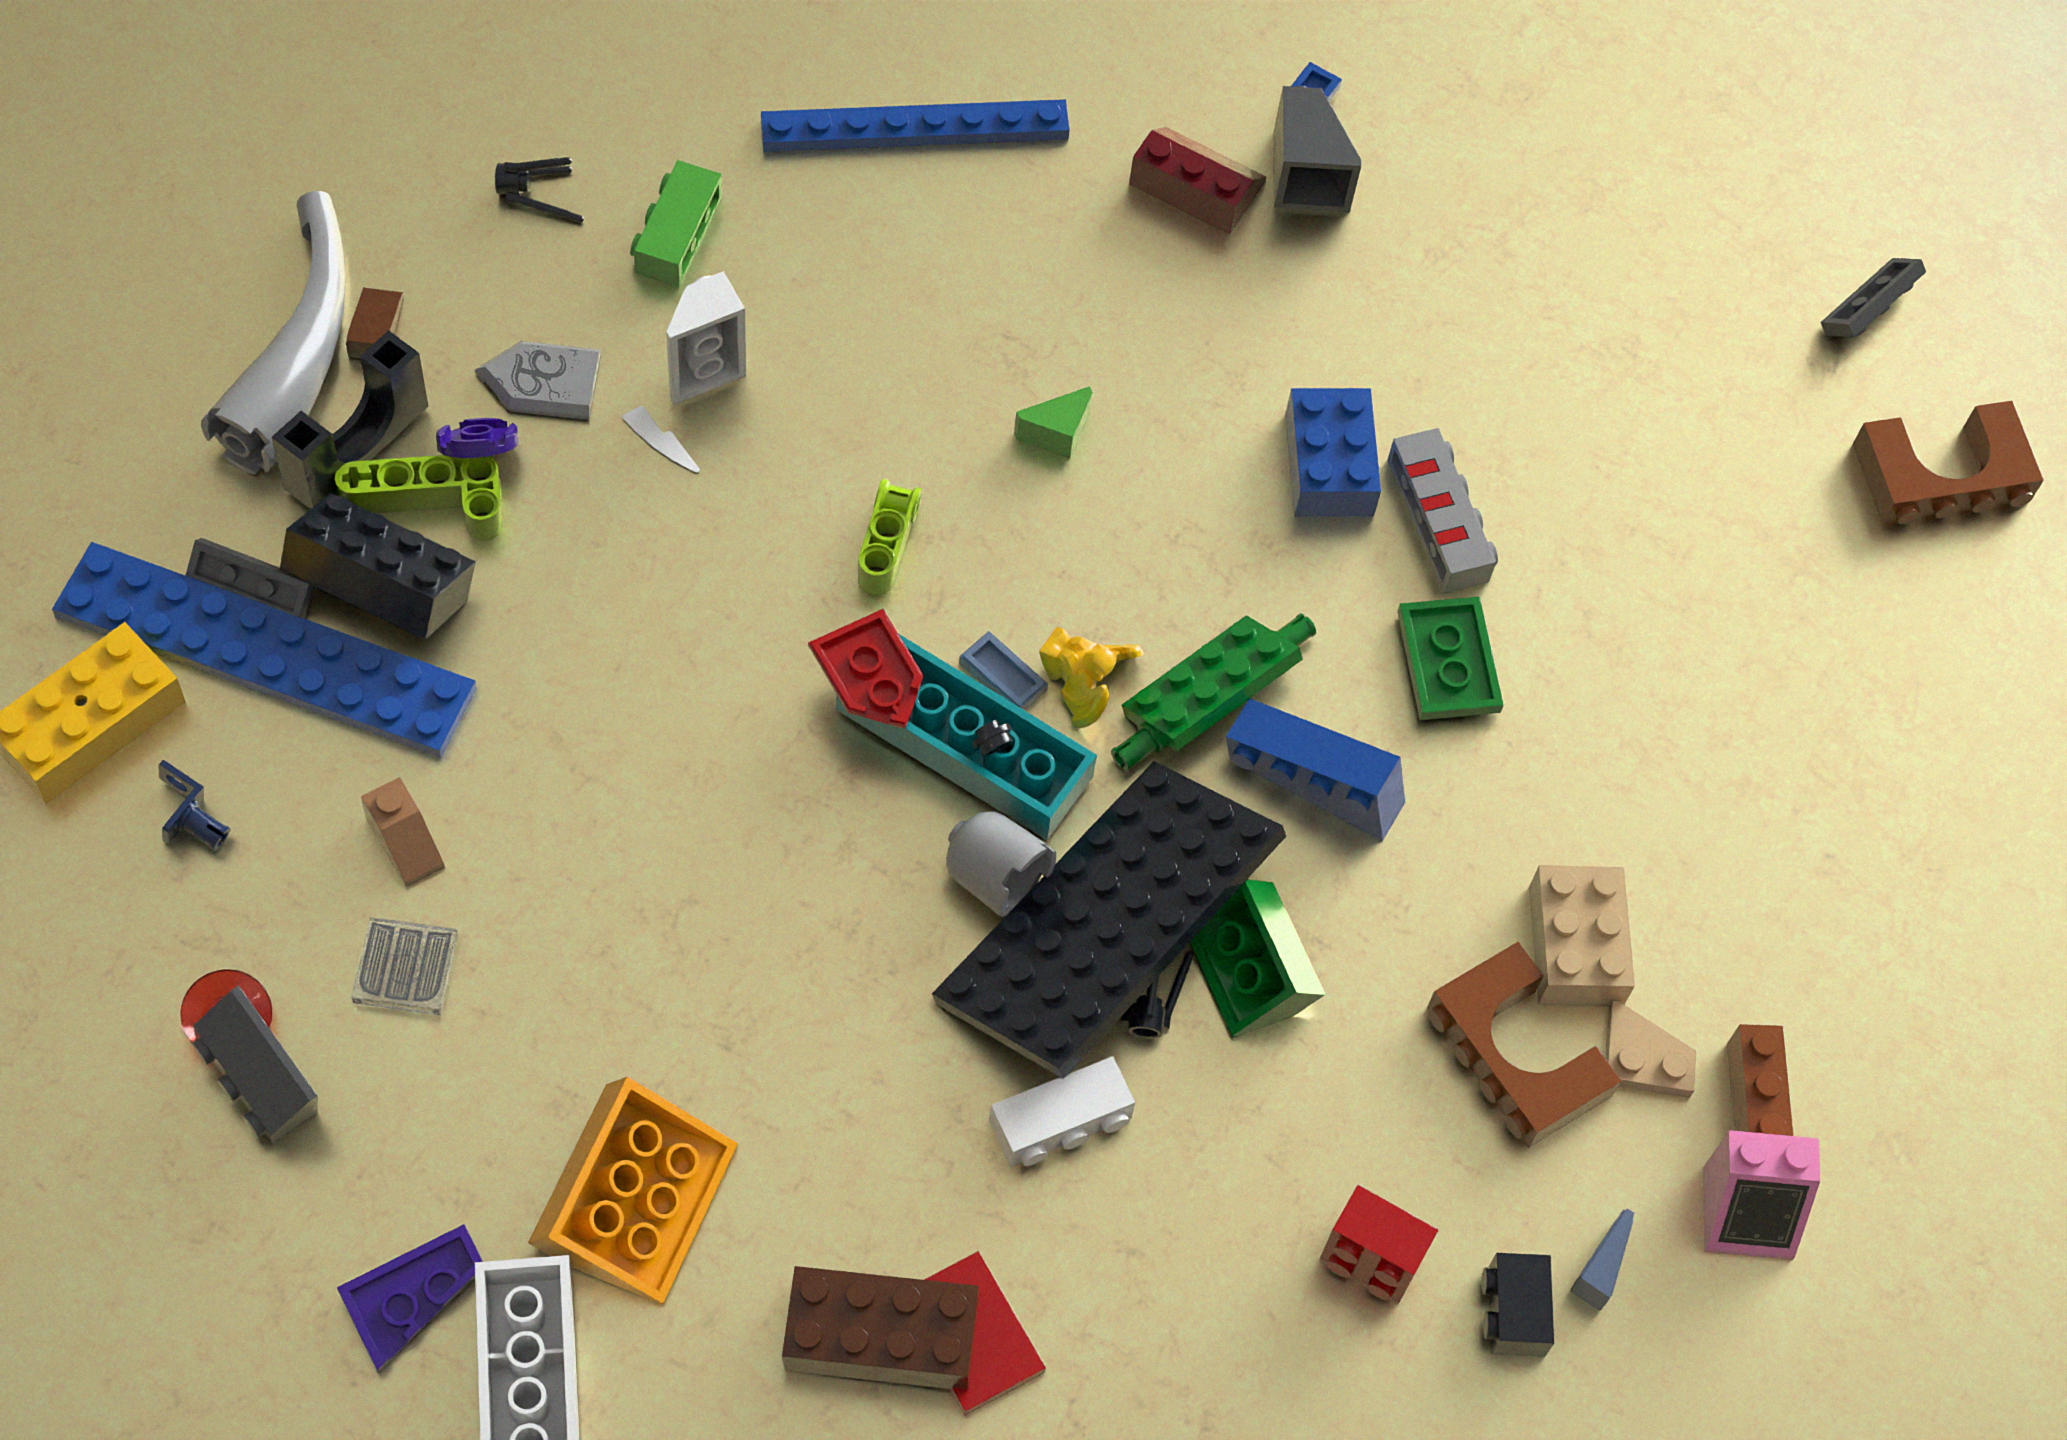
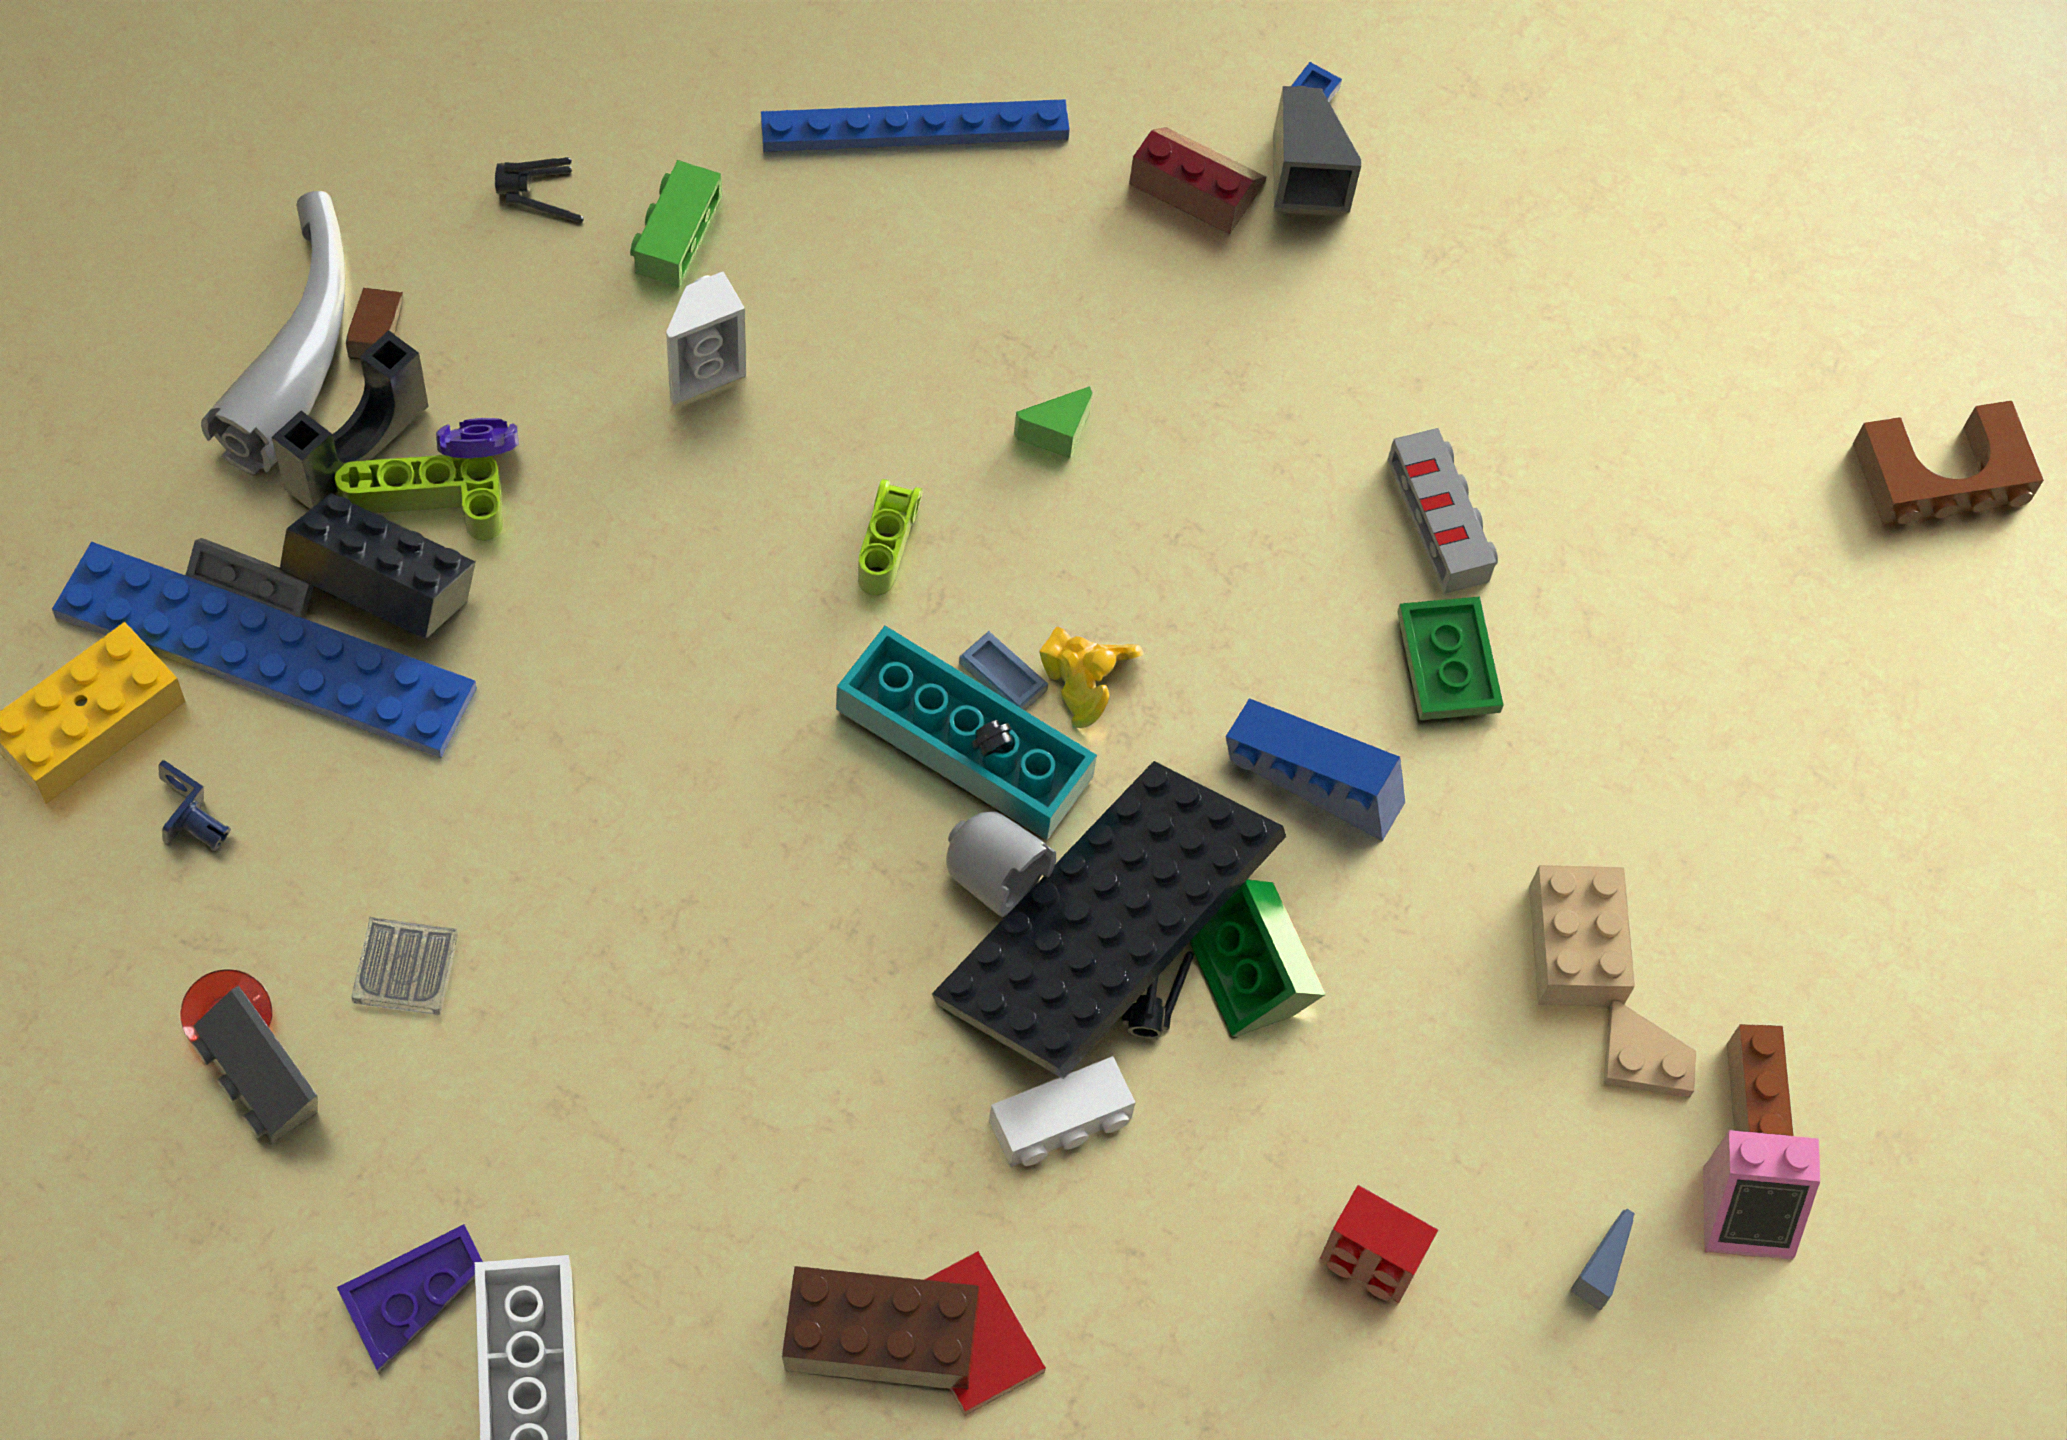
(402, 831): medium nougat slope -> none
(544, 379): light grey tile -> none
(634, 1191): light orange slope -> none
(665, 442): white sticker -> none
(870, 669): red tile -> none
(1209, 685): green plate -> none
(1332, 452): blue brick -> none
(1519, 1304): black brick -> none
(1531, 1102): dark orange arch -> none
(1873, 297): dark grey plate -> none

